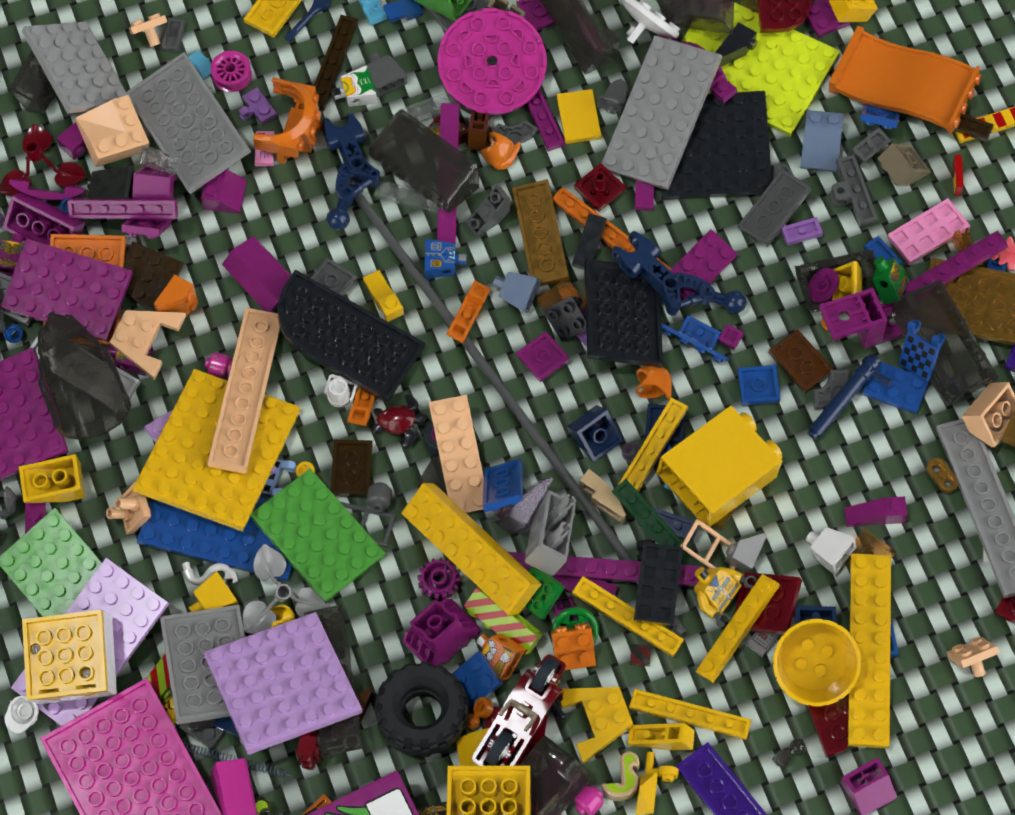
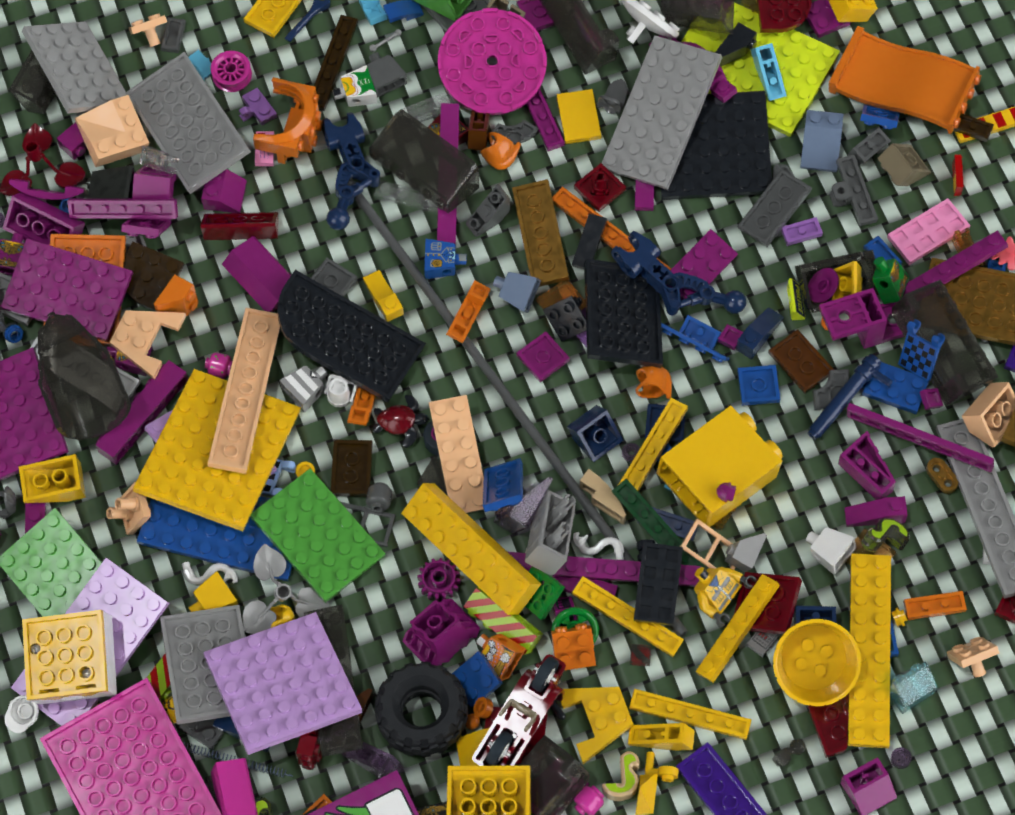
(143, 410): none -> magenta brick
(240, 226): none -> dark red slope
(304, 386): none -> light grey torso
(373, 48): none -> light grey hinge
(374, 760): none -> clear purple slope
(617, 545): none -> white animal
(726, 491): none -> magenta plate
(758, 332): none -> dark blue slope
(768, 71): none -> medium azure slope
(795, 300): none -> neon yellow slope
(867, 467): none -> magenta wedge
(886, 529): none -> clear smoke animal
(899, 617): none -> yellow plate
(901, 758): none -> clear purple tile
(912, 687): none -> clear light blue slope
(920, 437): none -> magenta tile
(931, 398): none -> magenta tile
(934, 605): none -> orange plate

